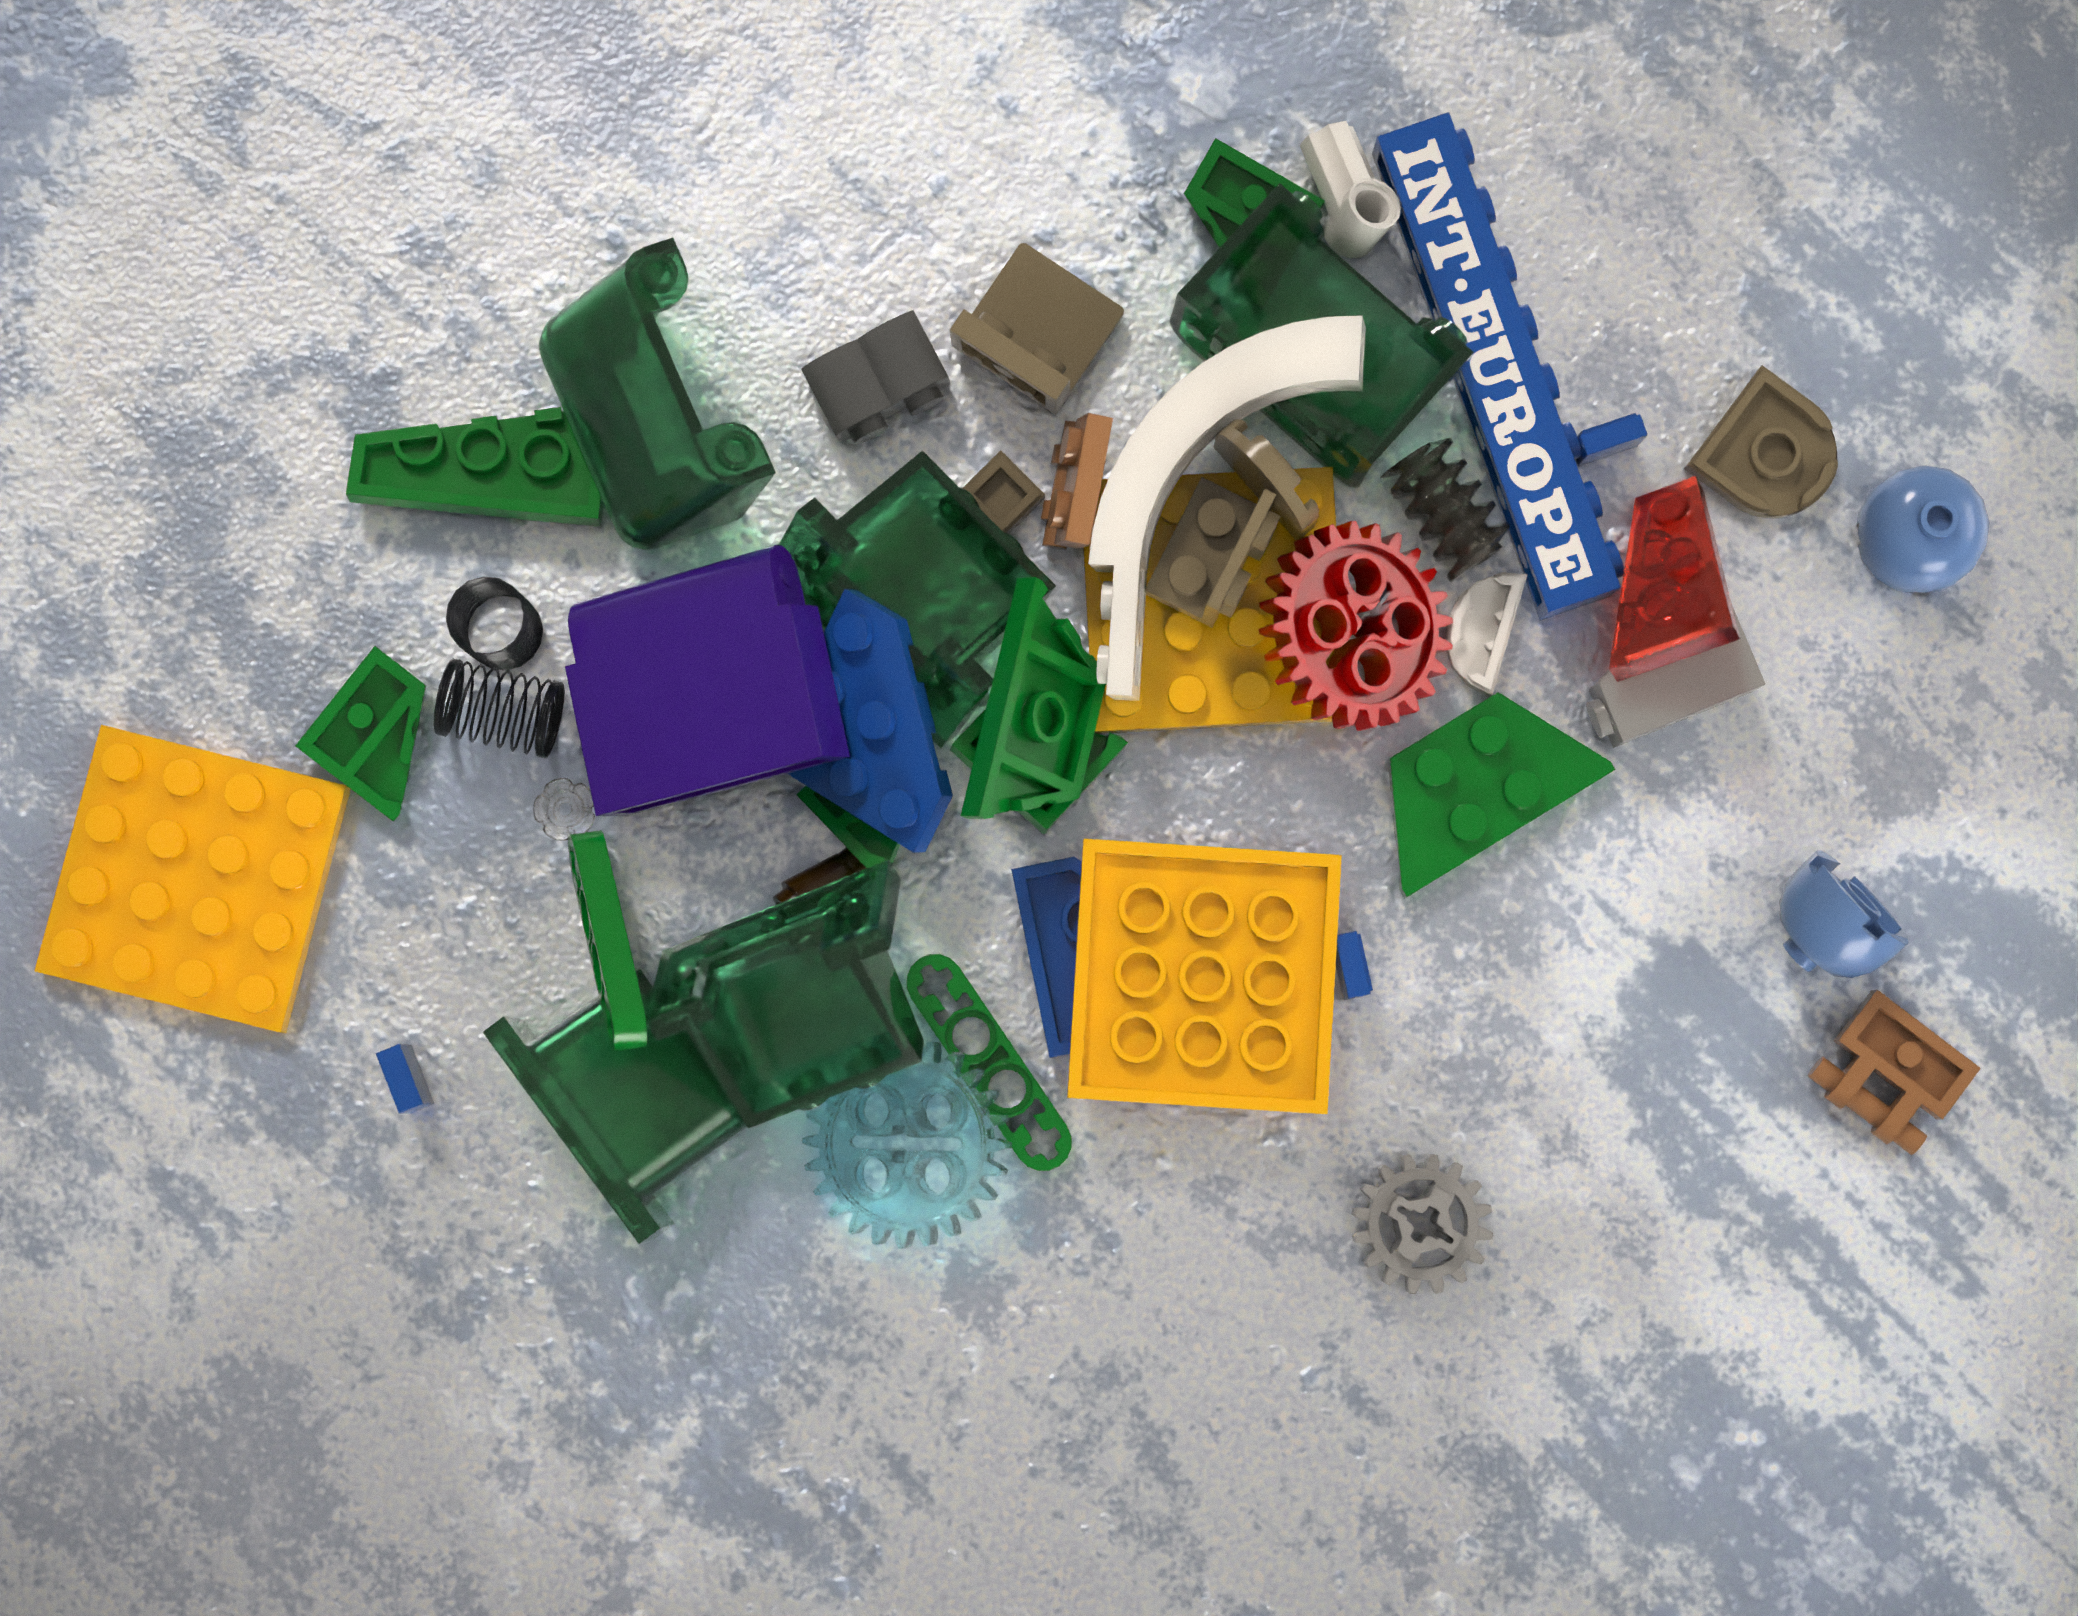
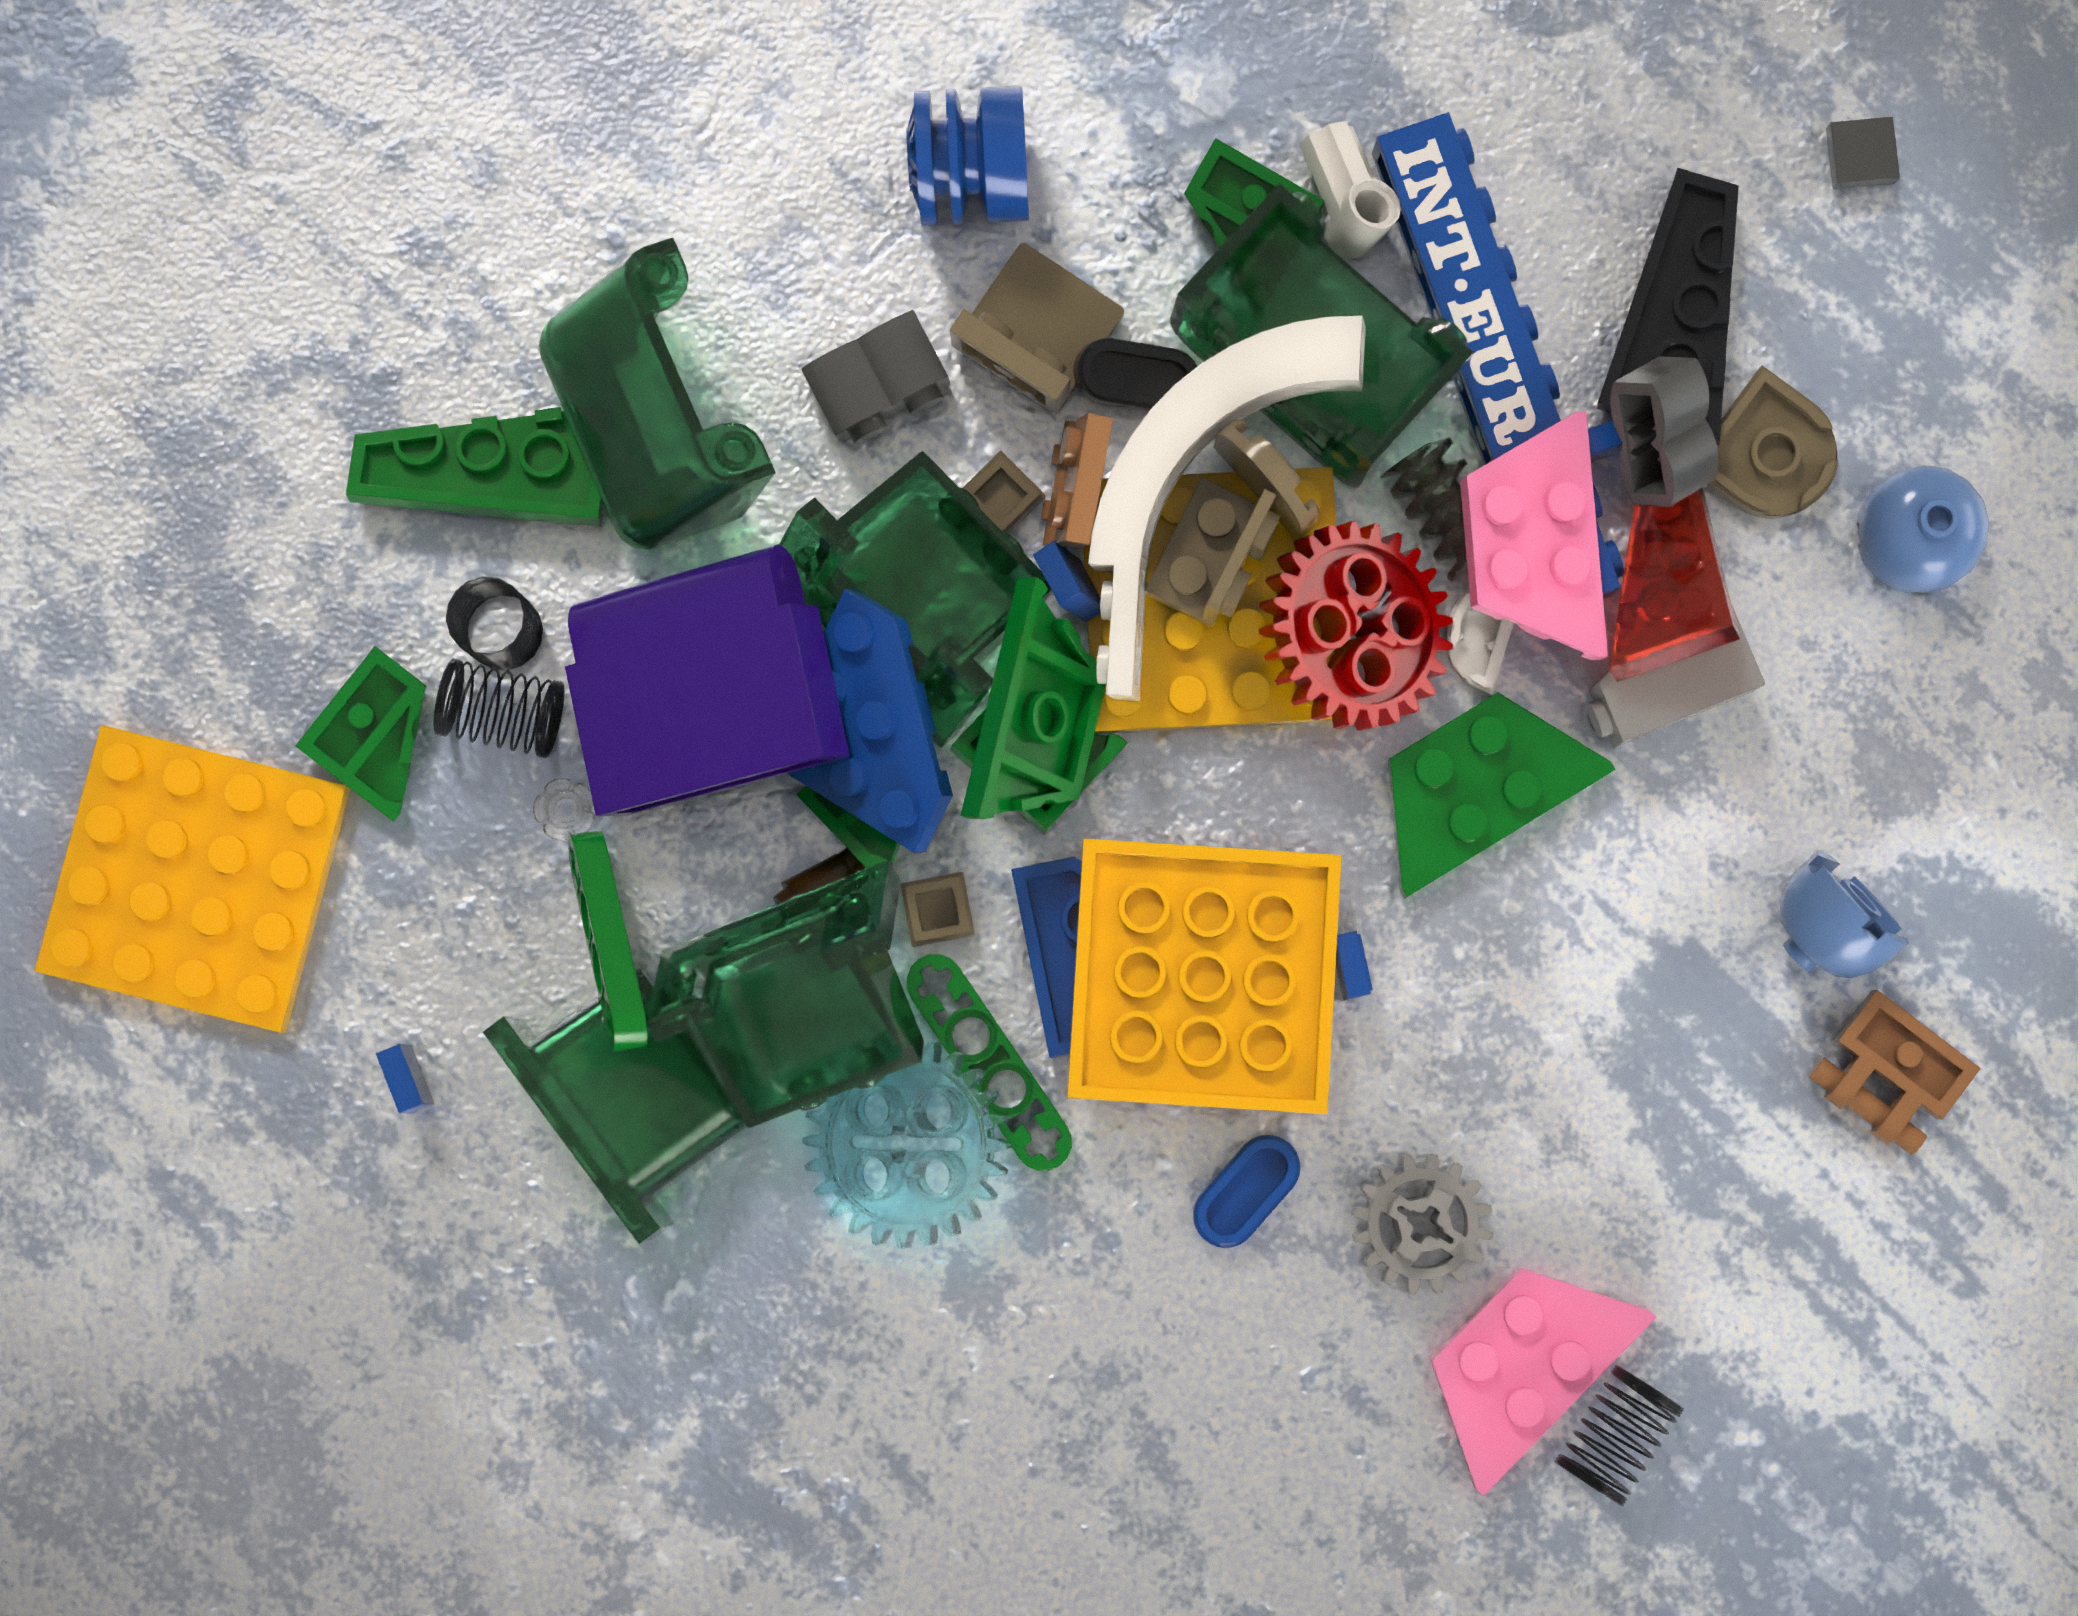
(937, 909): none -> dark tan tile
(969, 155): none -> blue wheel
(1068, 581): none -> blue tile
(1129, 372): none -> black tile
(1246, 1191): none -> blue tile
(1526, 1364): none -> bright pink wing
(1537, 539): none -> bright pink wing
(1650, 1394): none -> black piece
(1664, 431): none -> dark grey brick
(1684, 288): none -> black wing
(1862, 152): none -> dark grey tile

